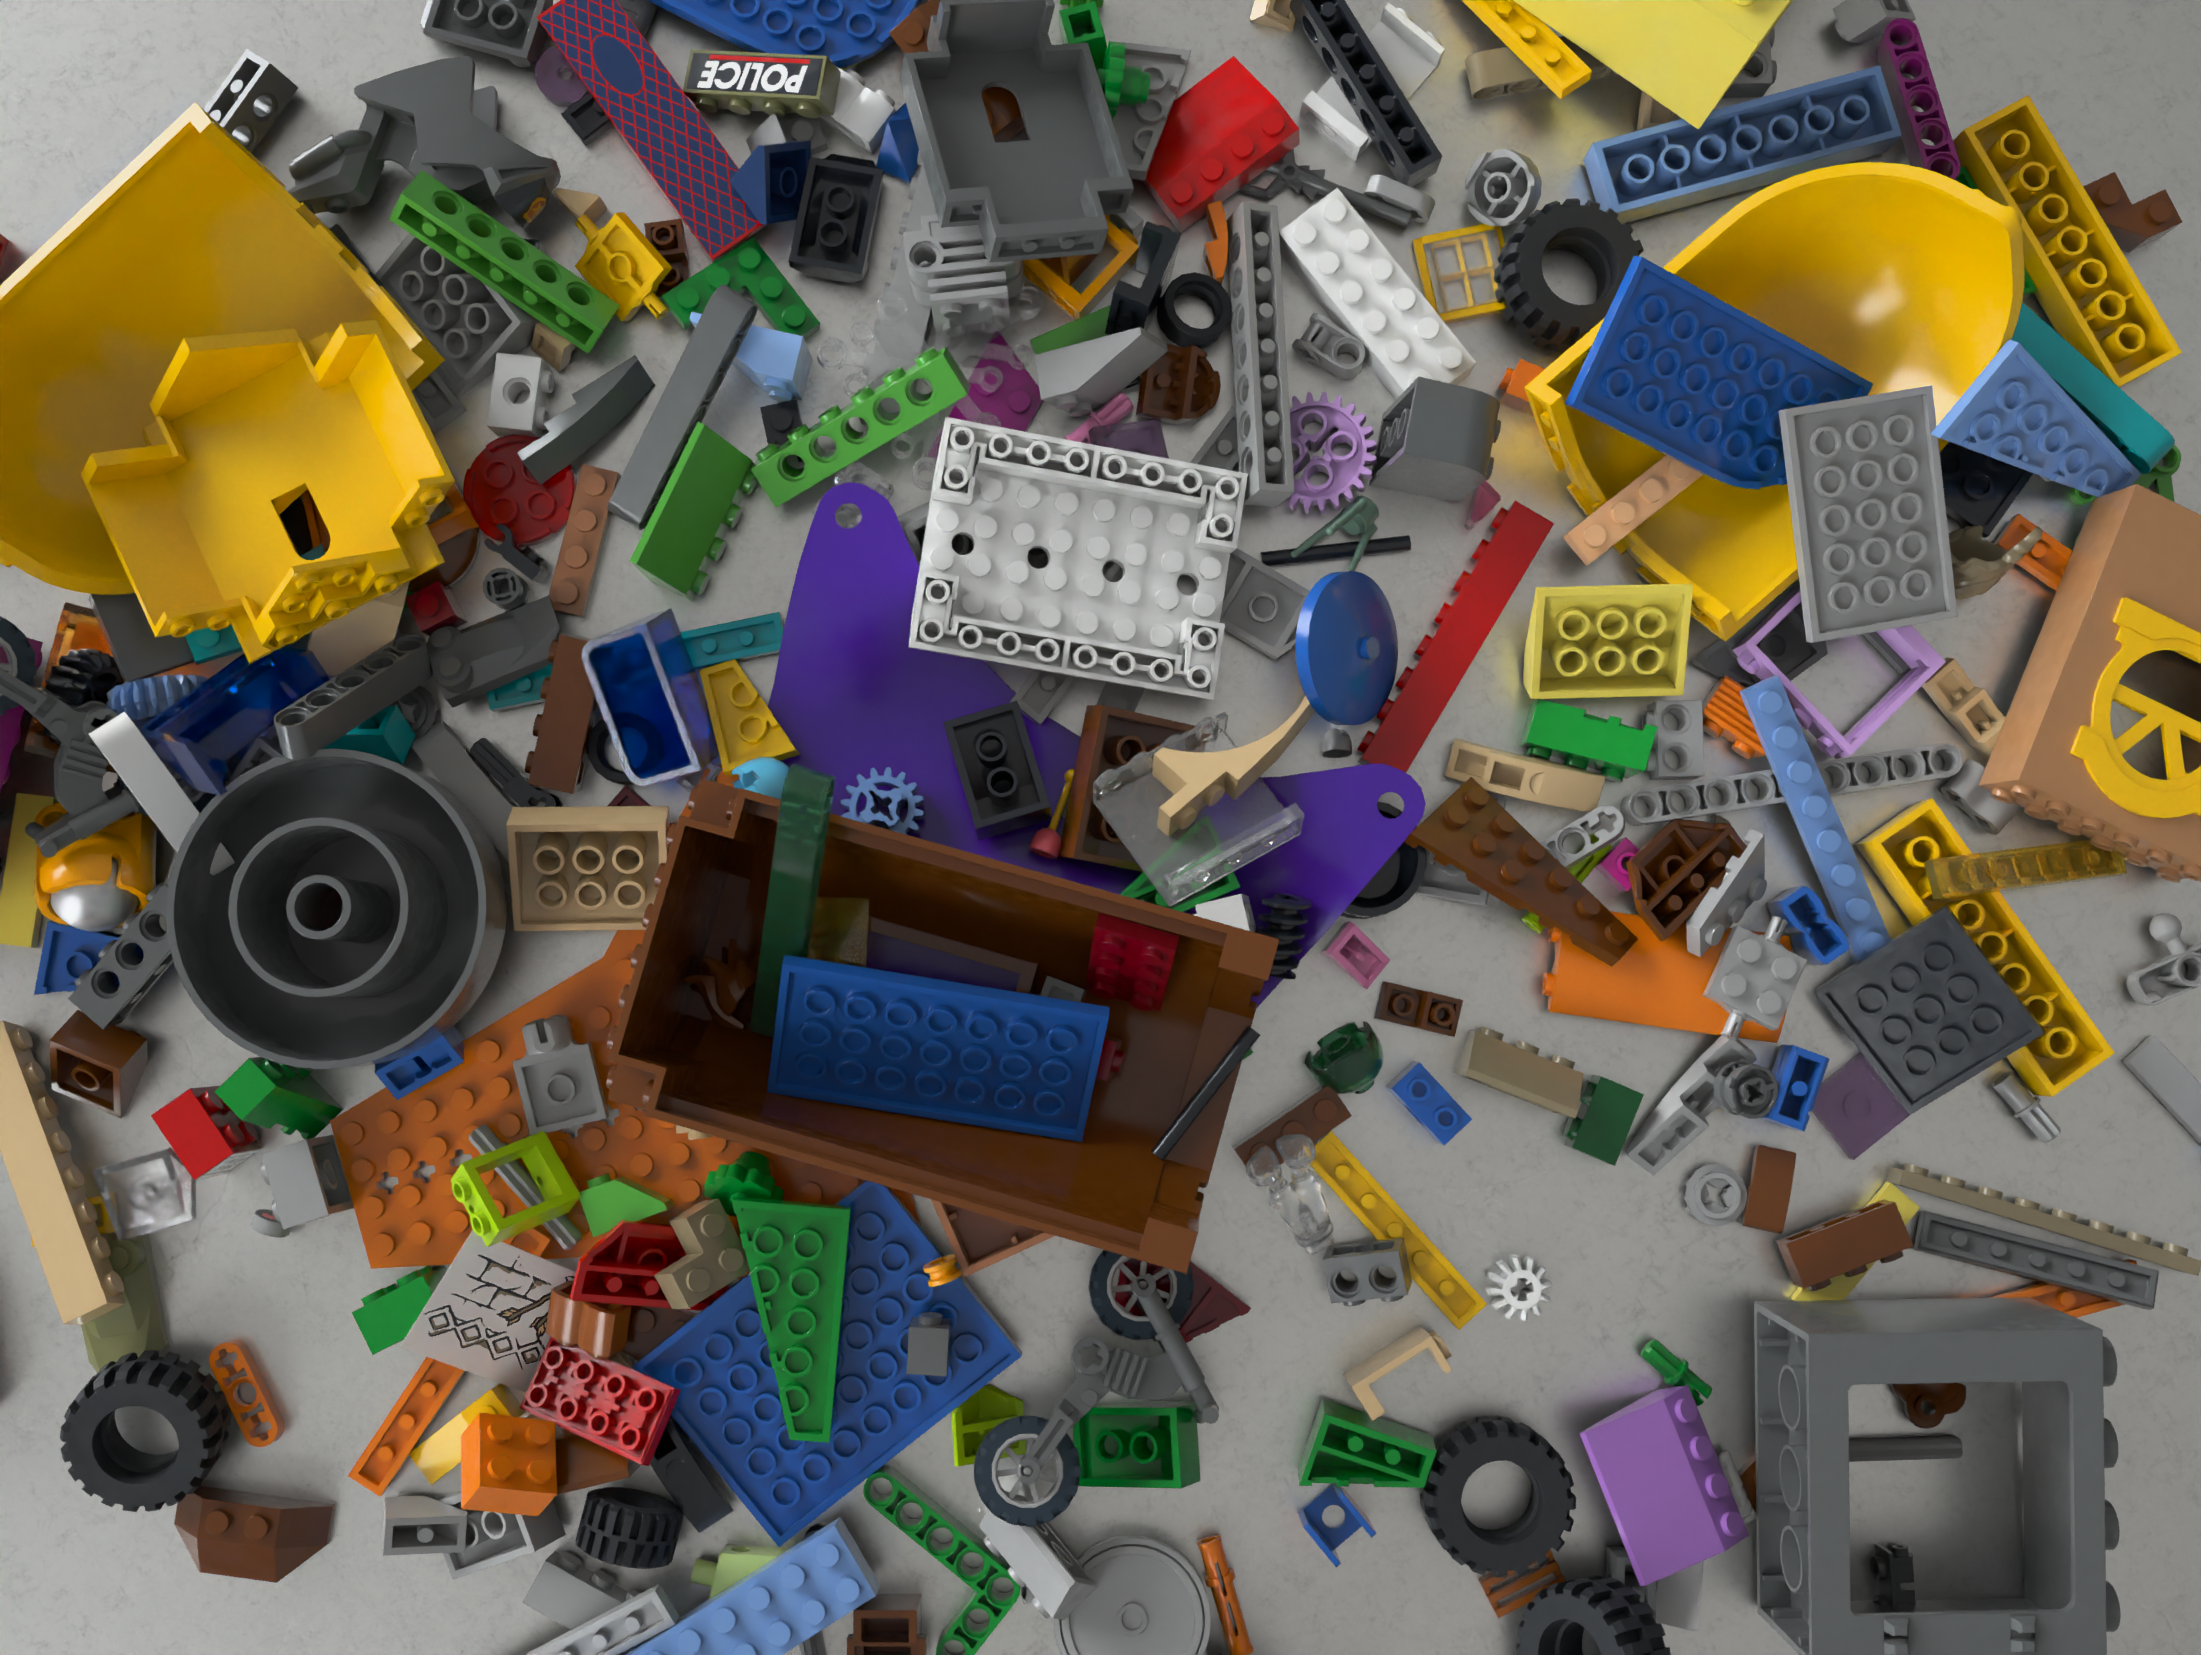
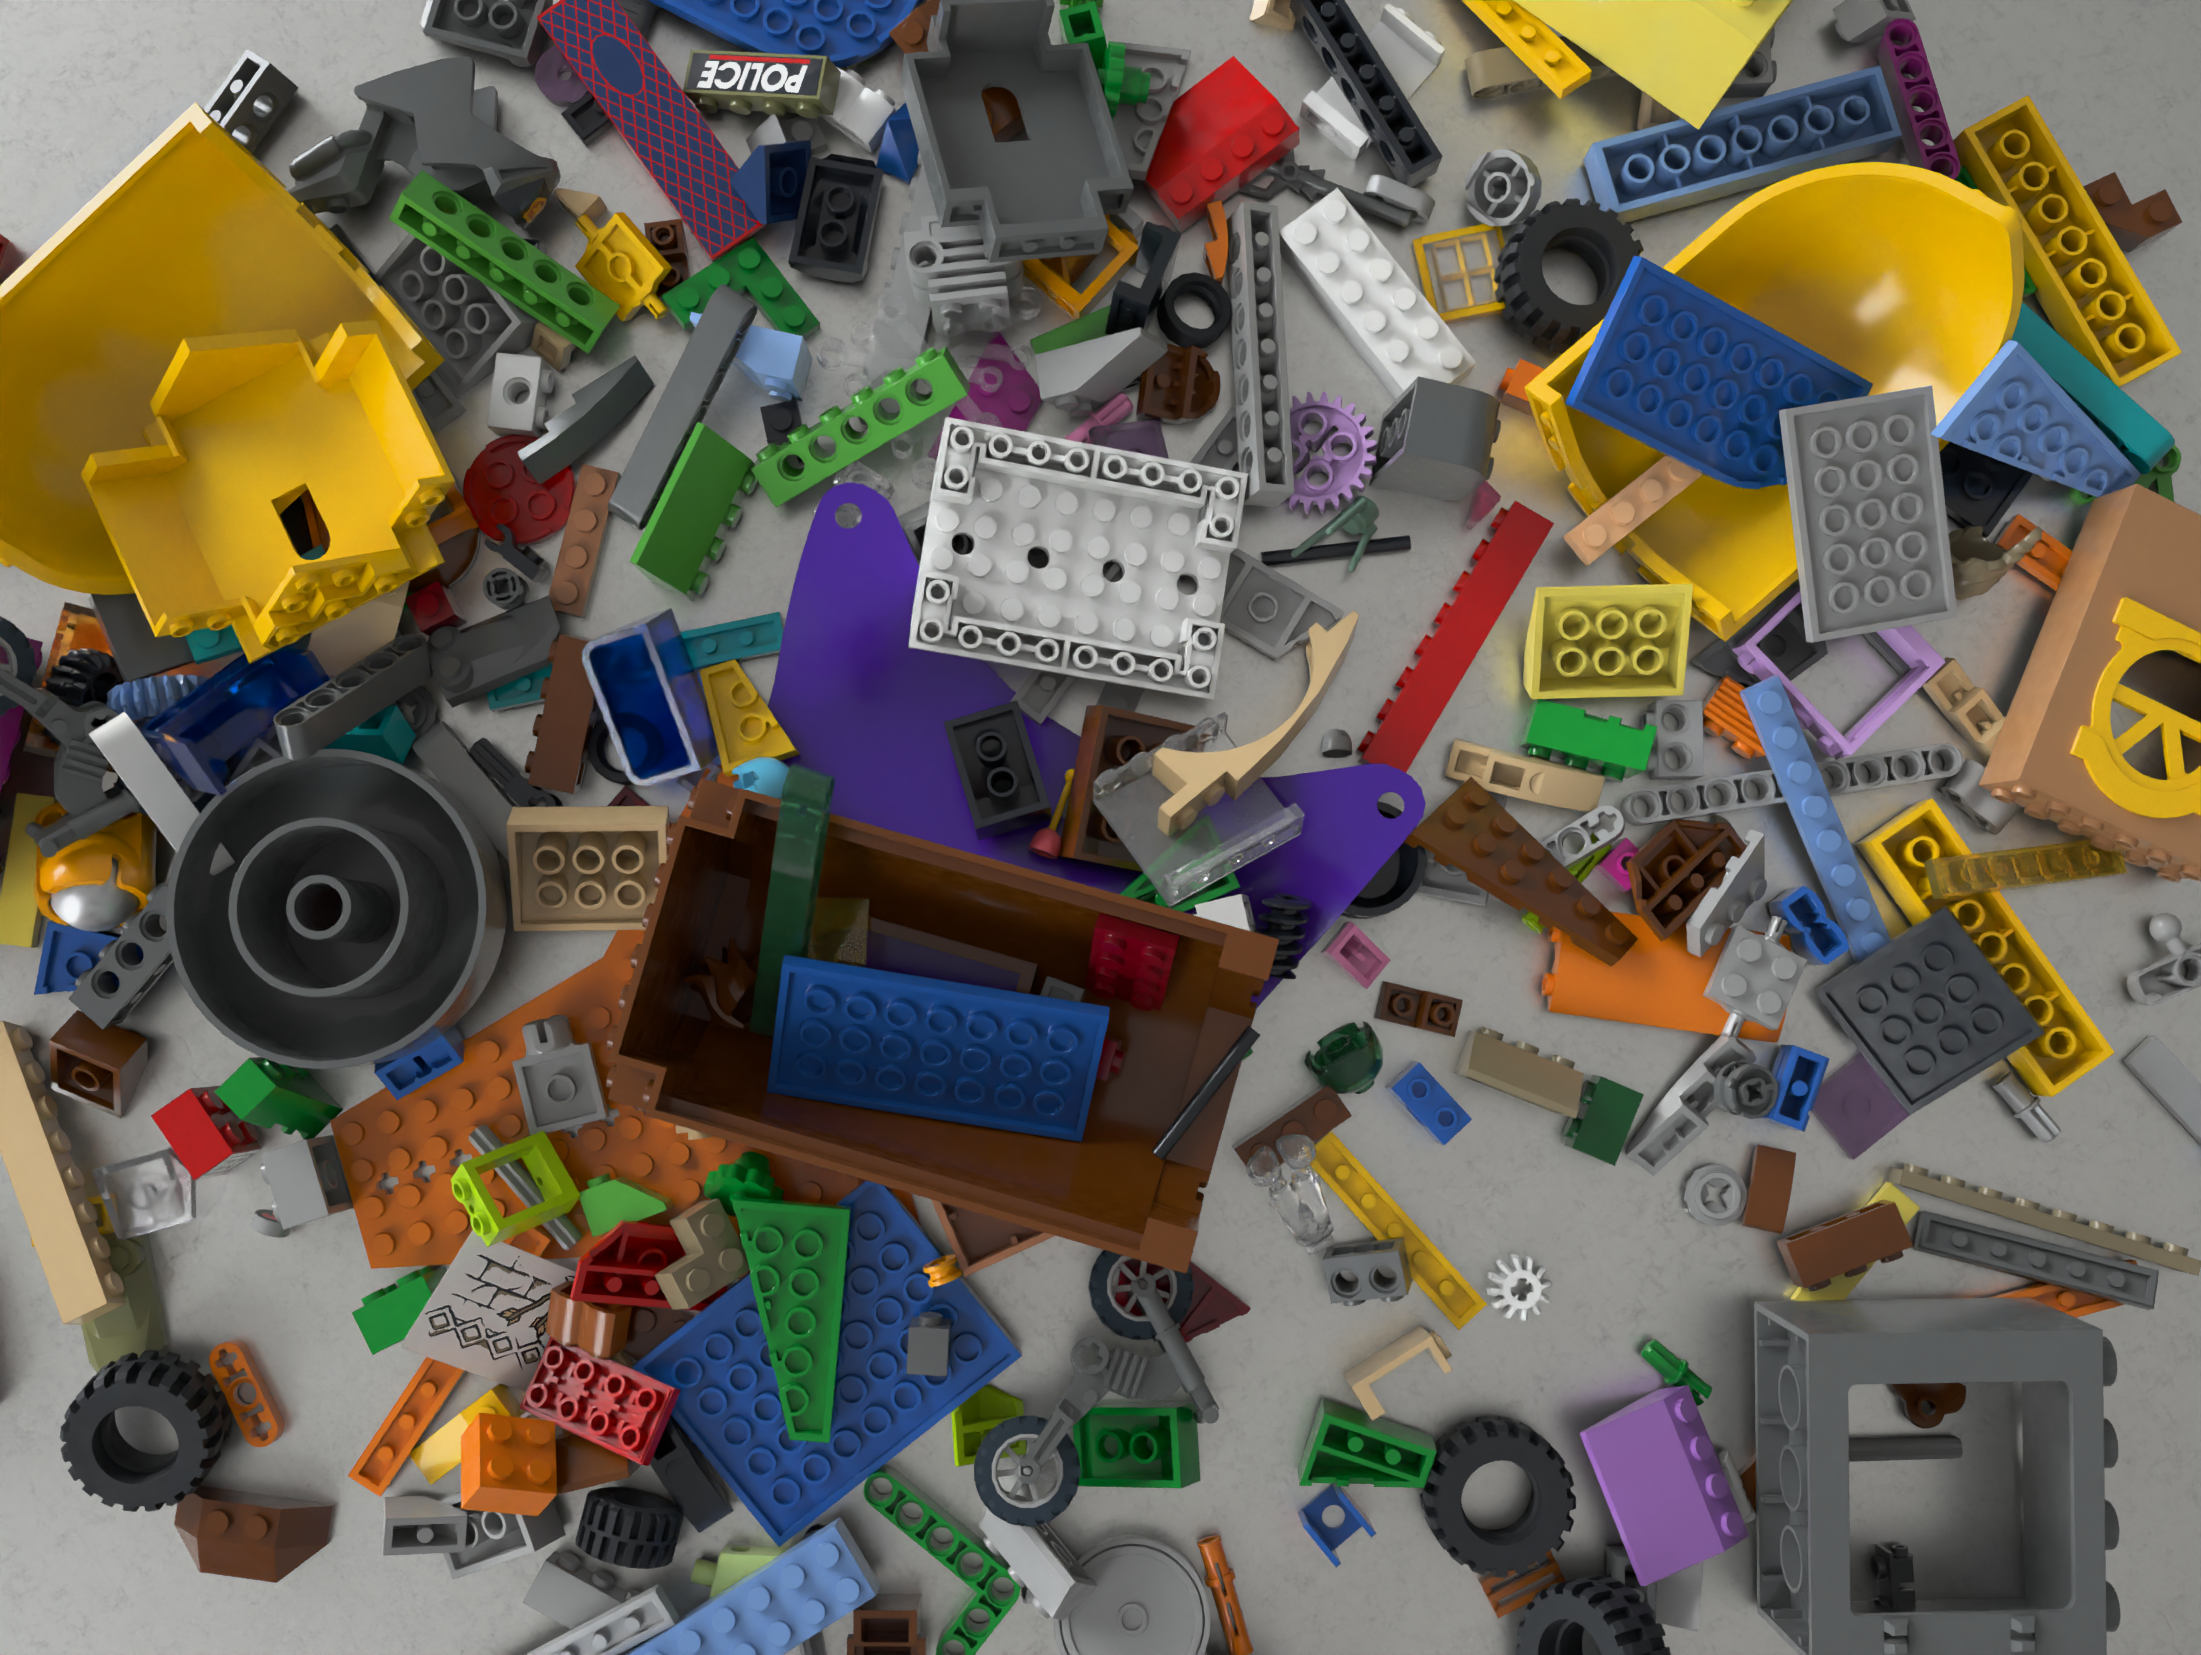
(893, 799): medium blue gear -> none
(1328, 346): light grey piece -> none
(1346, 648): blue dish -> none

